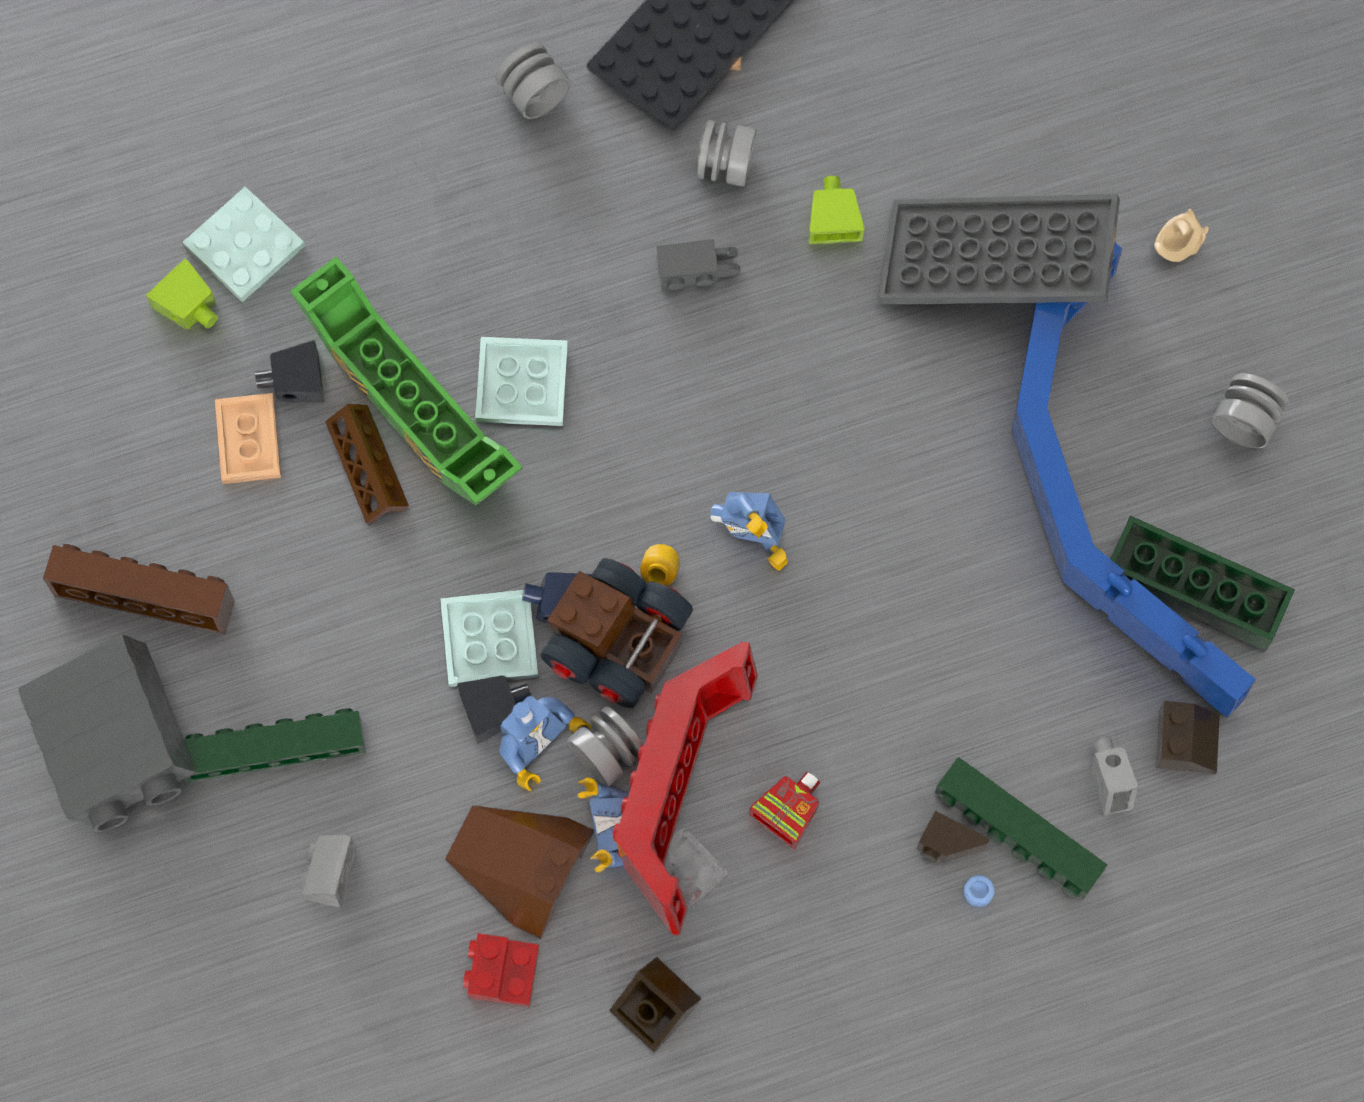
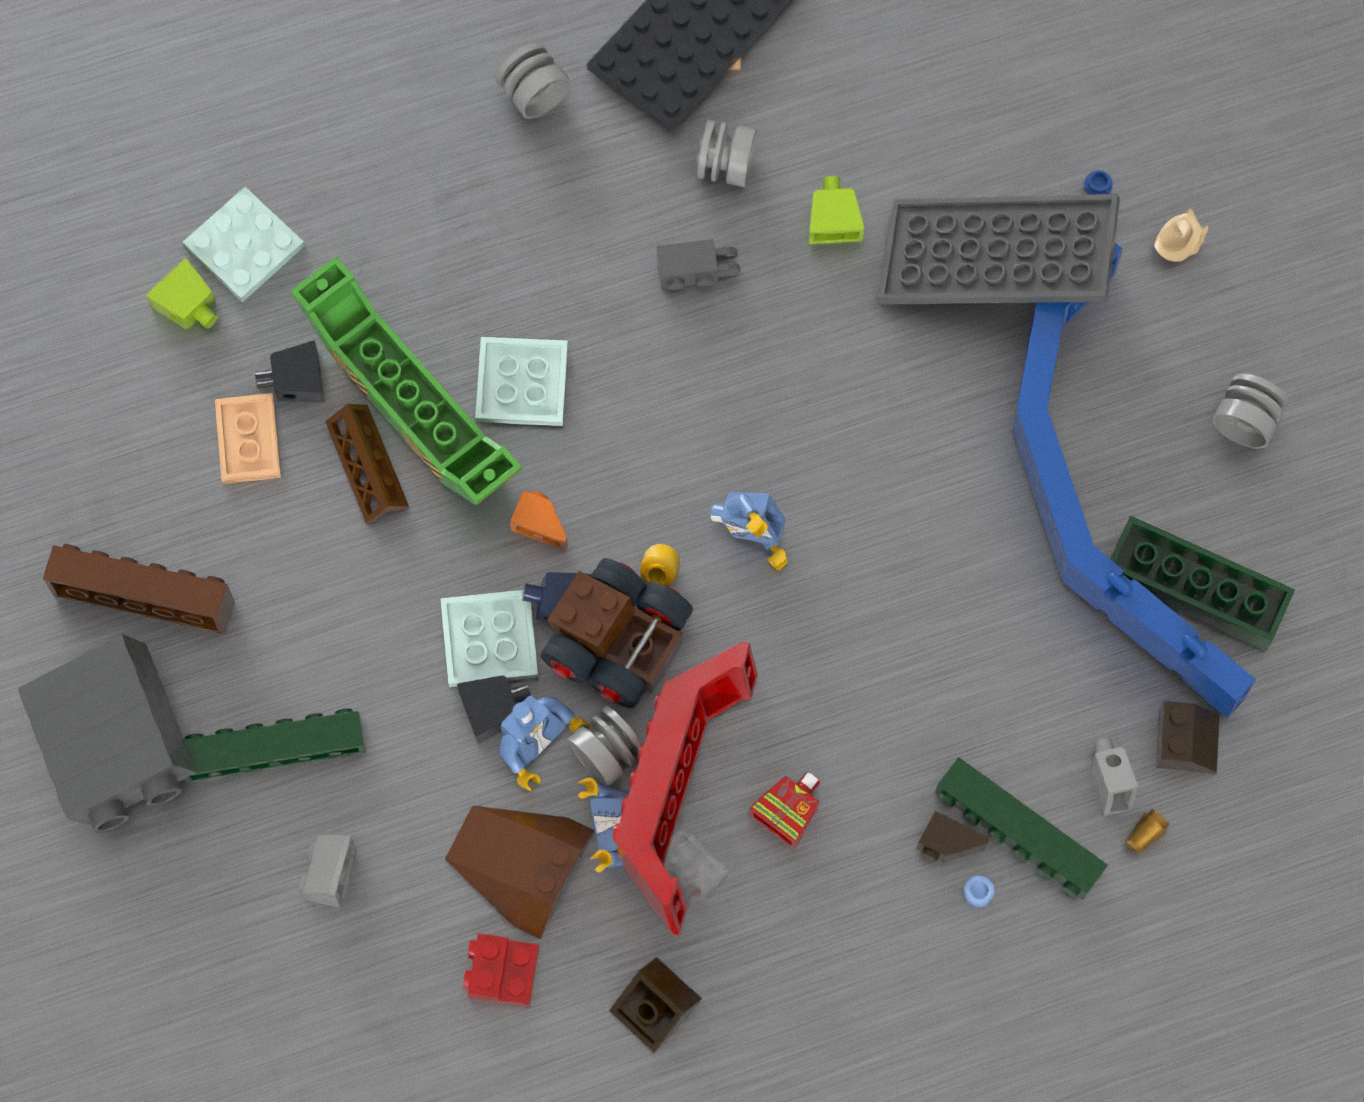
(538, 520): none -> orange slope
(1098, 183): none -> blue plate
(1147, 831): none -> pearl gold cone

